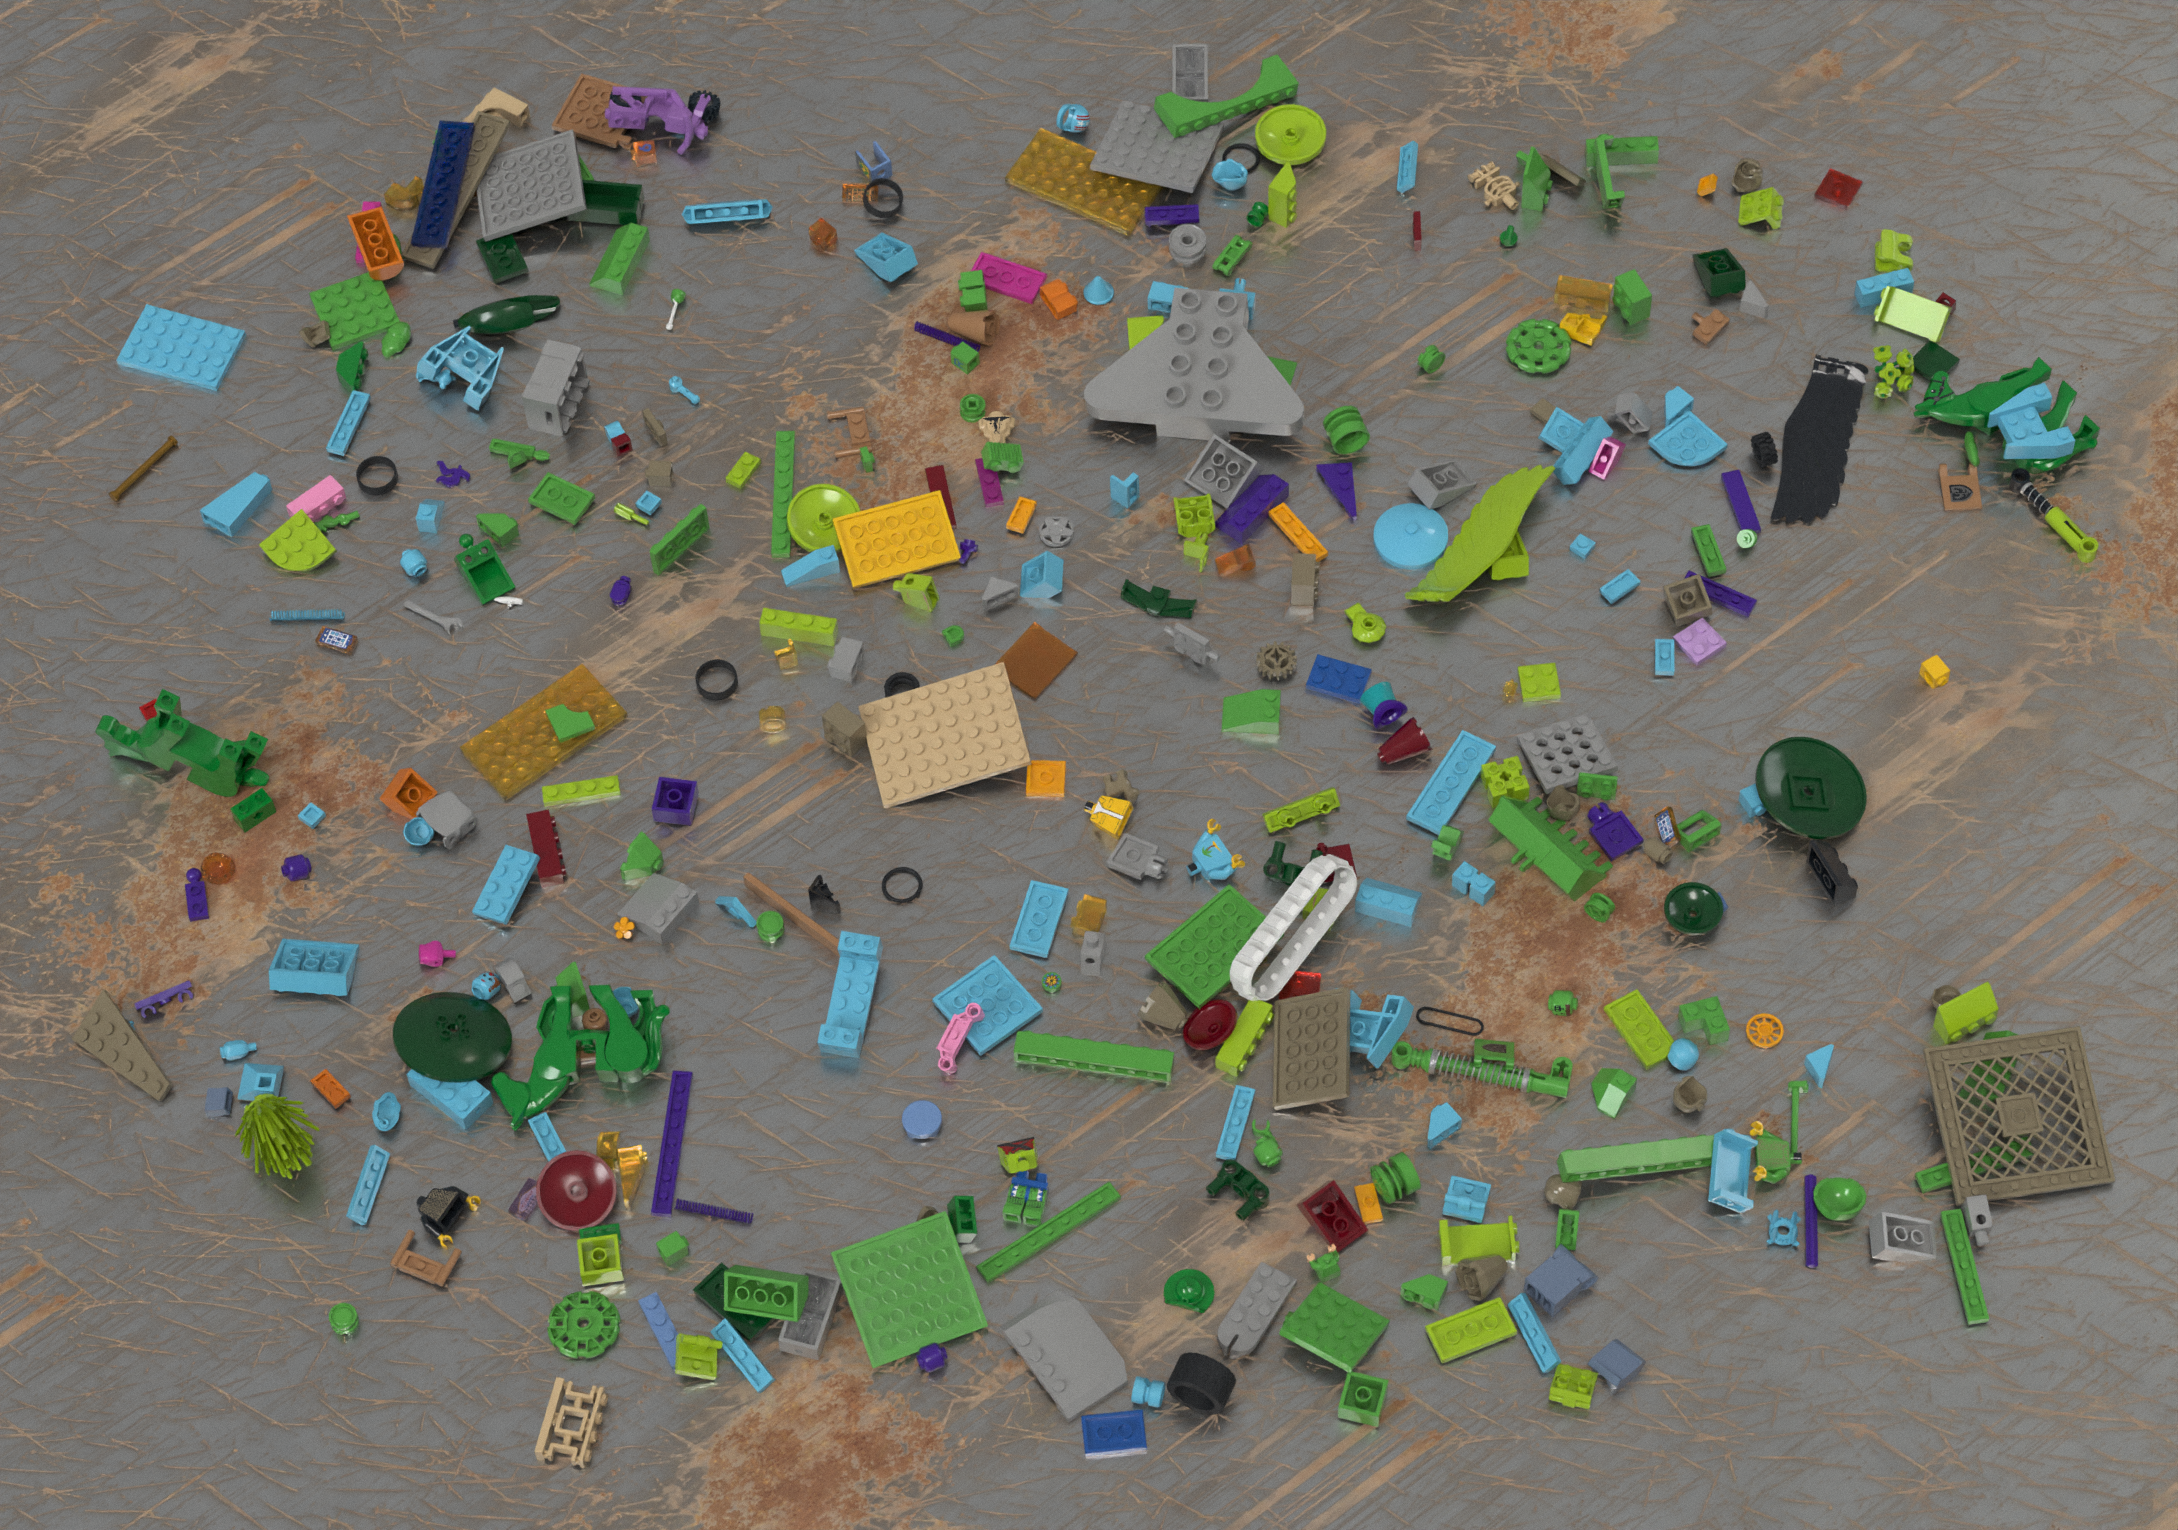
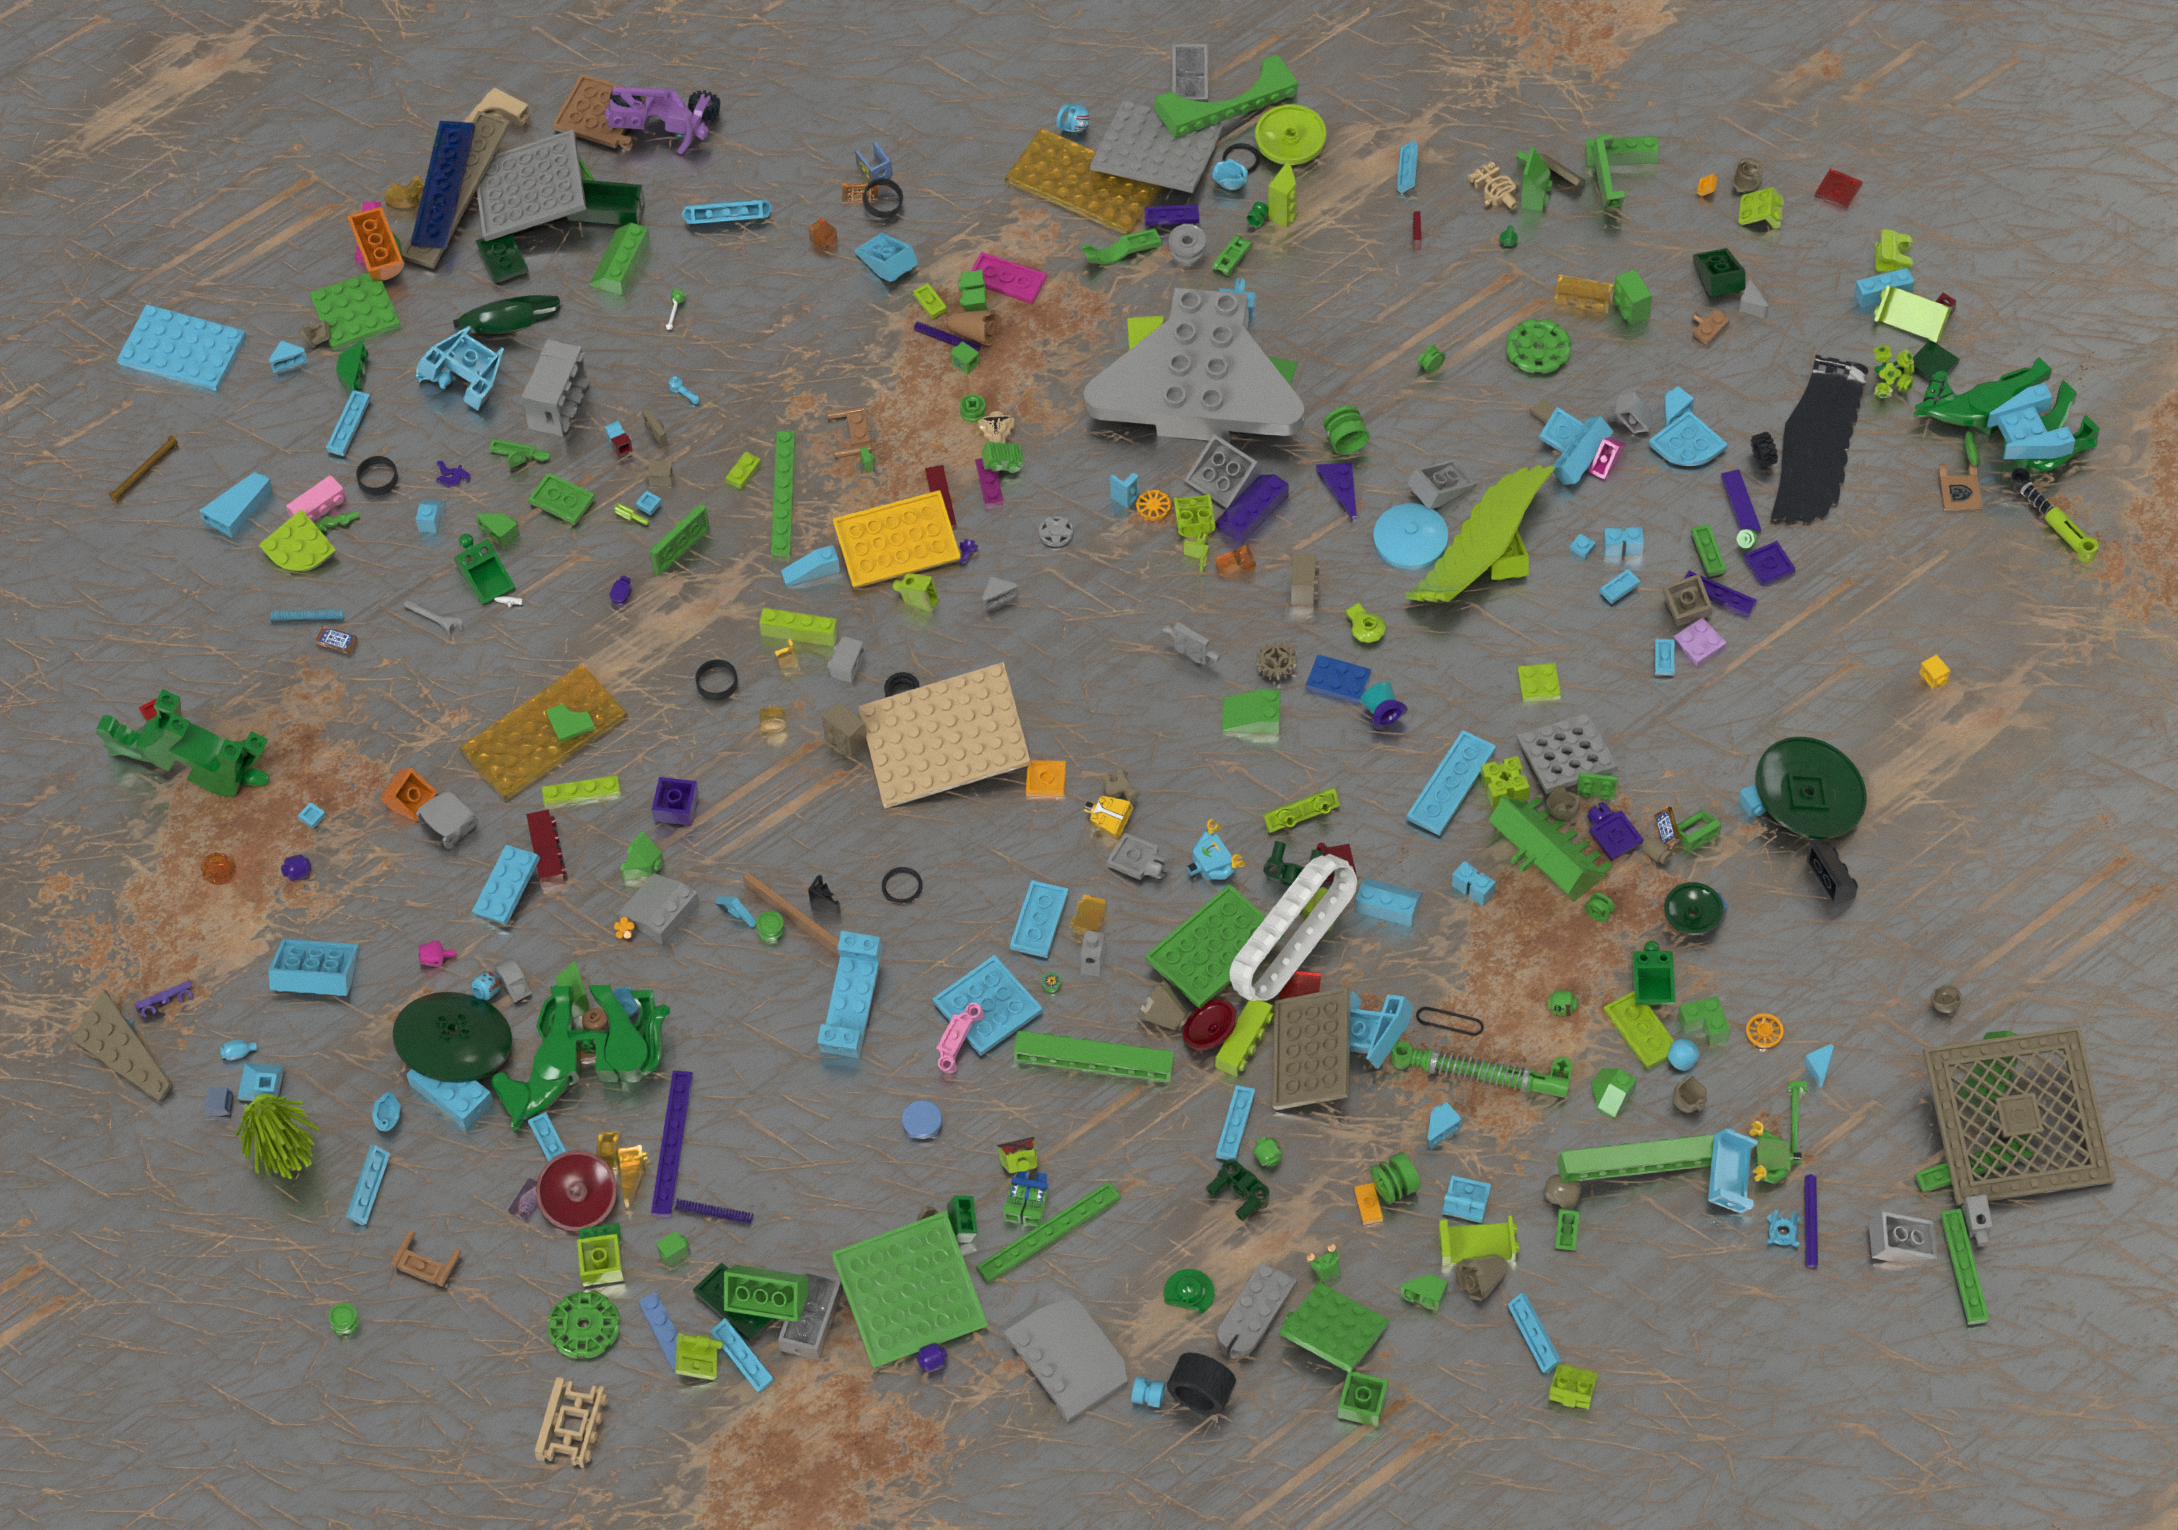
(196, 896): dark purple plate -> none
(253, 810): green brick -> none
(287, 356): none -> medium azure slope
(330, 1088): orange plate -> none
(396, 338): bright green arm -> none
(413, 562): medium azure head -> none
(418, 832): medium azure hair -> none
(441, 1210): black torso -> none
(644, 153): clear orange brick -> none
(812, 515): lime dish -> none
(929, 301): none -> lime plate
(953, 635): bright green tile -> none
(1021, 515): light orange plate -> none
(1036, 660): clear orange piece -> none
(1042, 576): medium azure slope -> none
(1058, 299): orange brick -> none
(1098, 291): medium azure hat -> none
(1114, 1433): blue tile -> none
(1125, 245): none -> bright green piece
(1153, 505): none -> light orange wheel
(1157, 601): dark green plate -> none
(1161, 296): medium azure brick -> none
(1262, 1133): bright green piece -> none
(1297, 532): light orange plate -> none
(1332, 1215): dark red slope -> none
(1404, 743): dark red cone -> none
(1447, 842): bright green brick -> none
(1470, 1330): lime plate -> none
(1494, 1051): bright green flag -> none
(1510, 688): clear yellow plate -> none
(1558, 1281): sand blue piece -> none
(1583, 327): yellow slope -> none
(1615, 537): none -> medium azure piece
(1617, 1364): sand blue slope -> none
(1653, 976): none -> green slope
(1769, 563): none -> dark purple tile
(1839, 1198): bright green cylinder -> none
(1966, 1013): lime slope -> none

